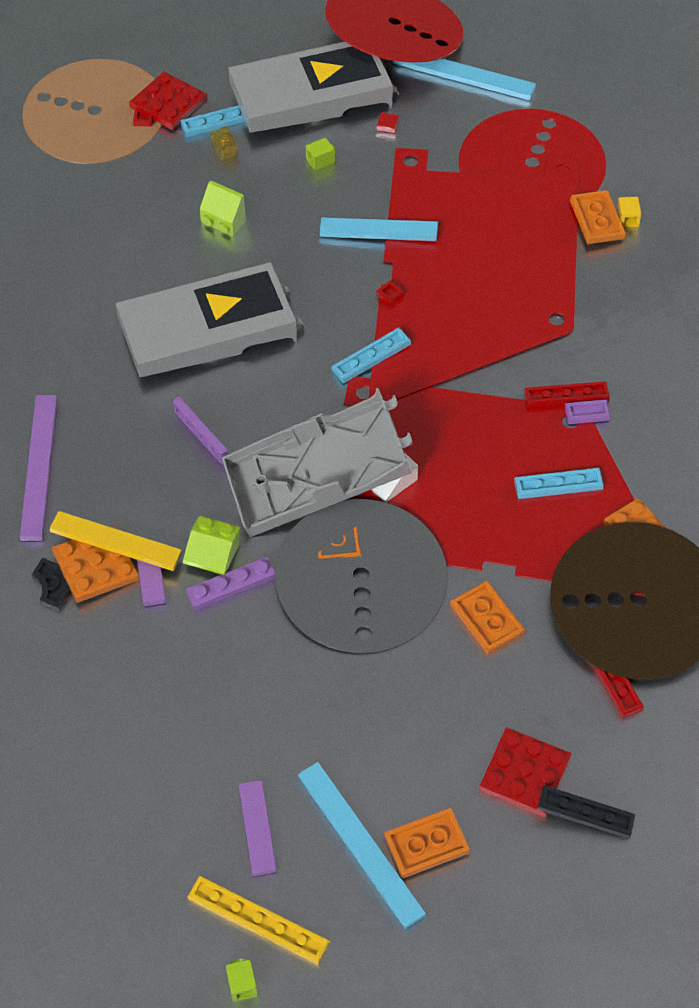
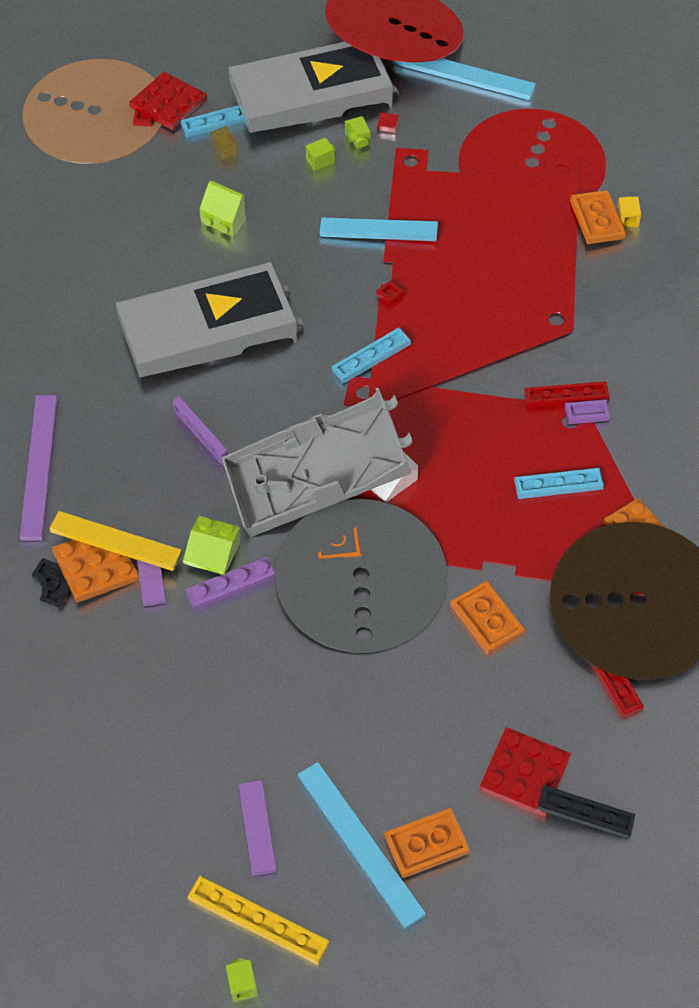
(358, 132): none -> lime brick

